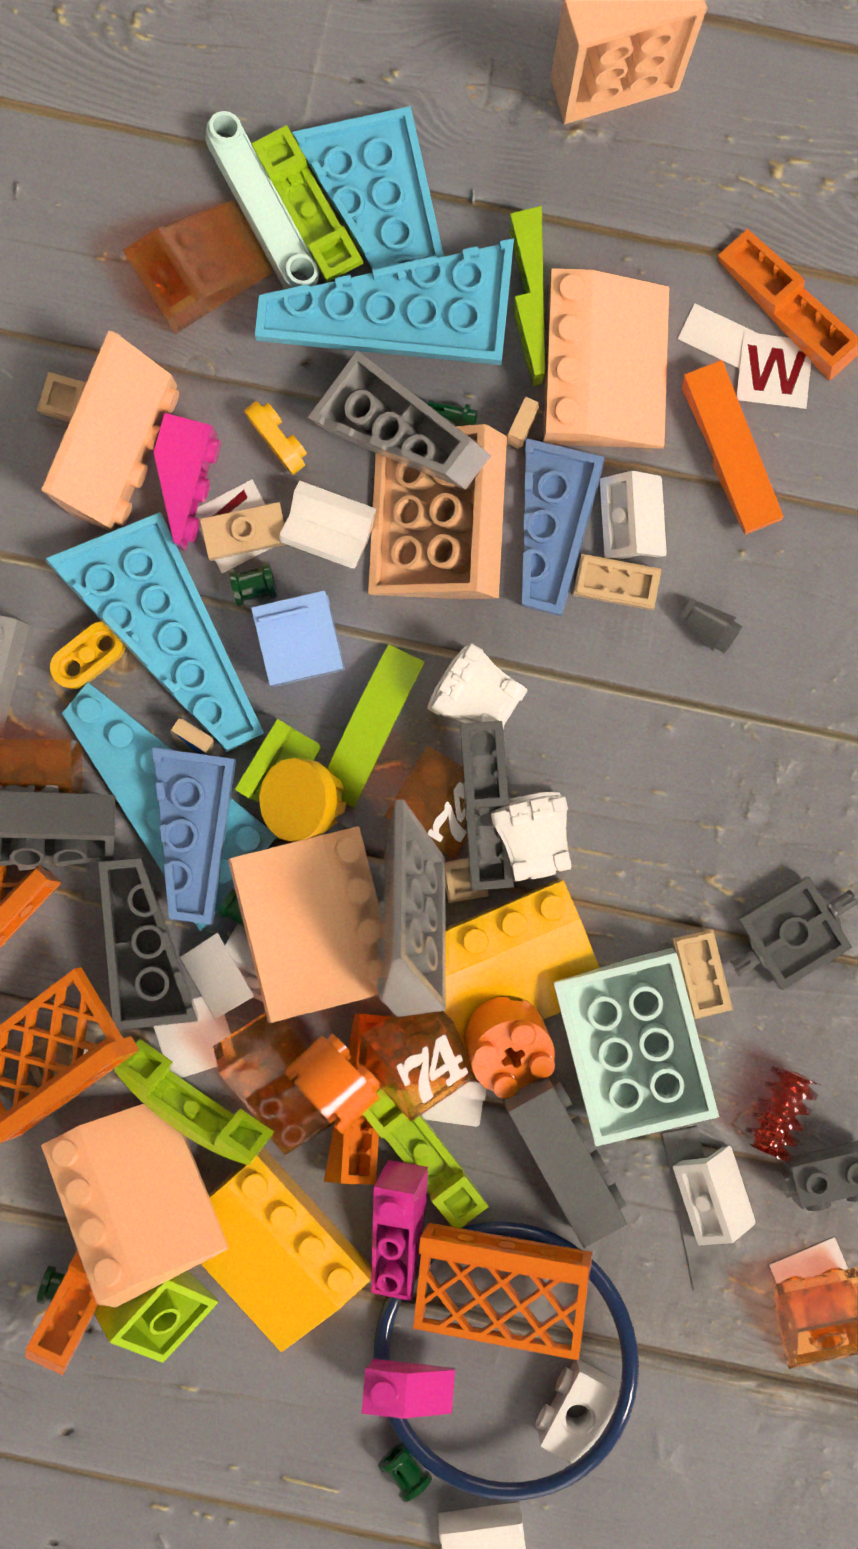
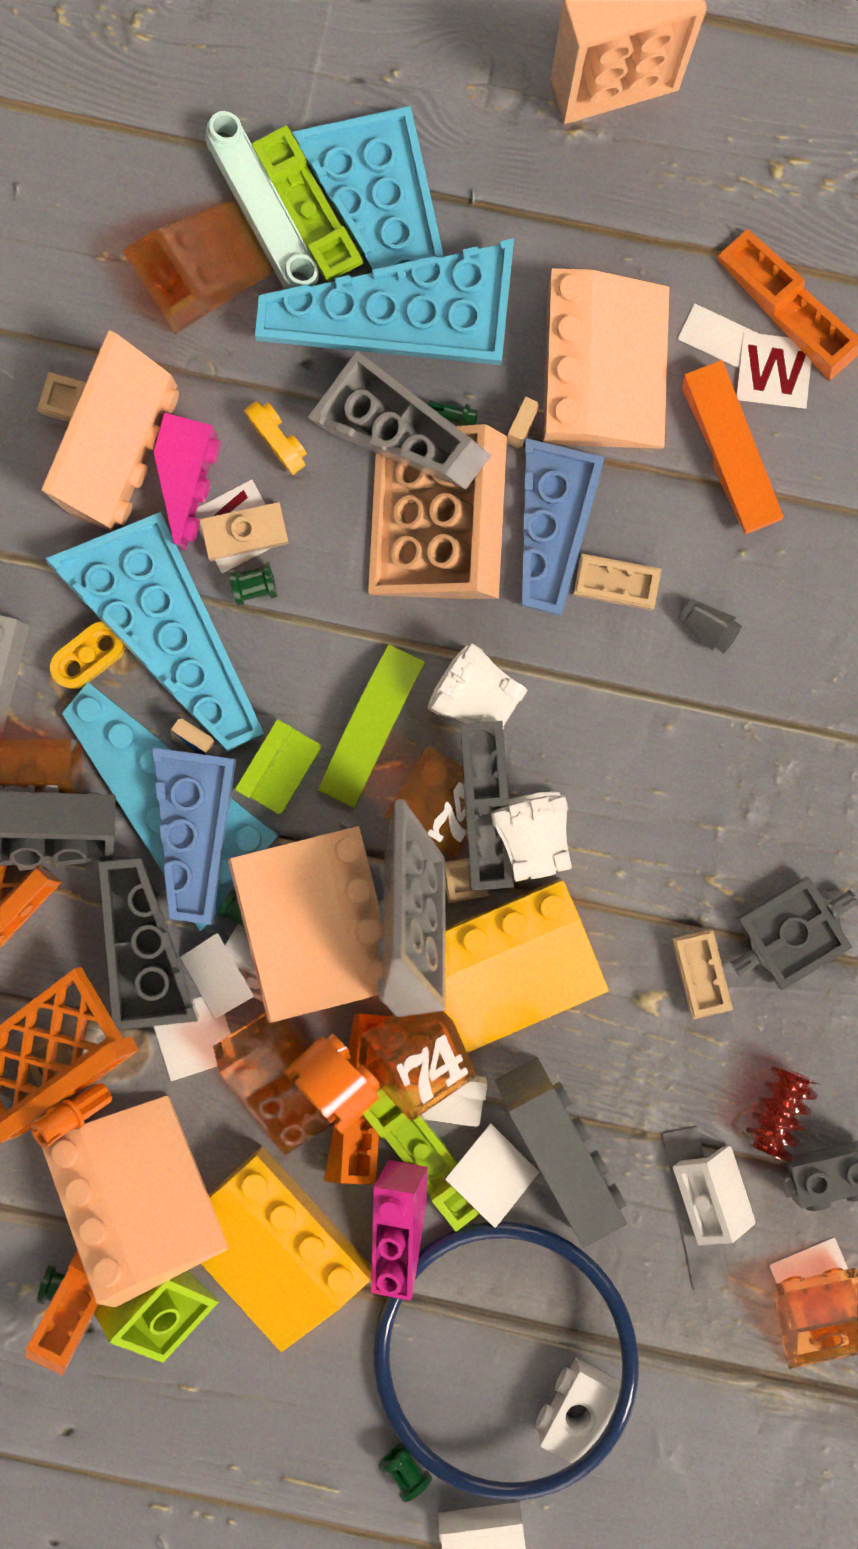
(70, 1114): none -> orange axle
(189, 1110): lime slope -> none
(298, 638): light blue piece -> none
(300, 799): yellow piece -> none
(328, 525): white panel -> none
(407, 1389): dark pink slope -> none
(492, 1175): none -> white sticker
(508, 1046): orange brick -> none
(508, 1255): orange fence -> none
(528, 308): lime slope -> none
(632, 515): white panel -> none
(636, 1047): light aqua slope -> none

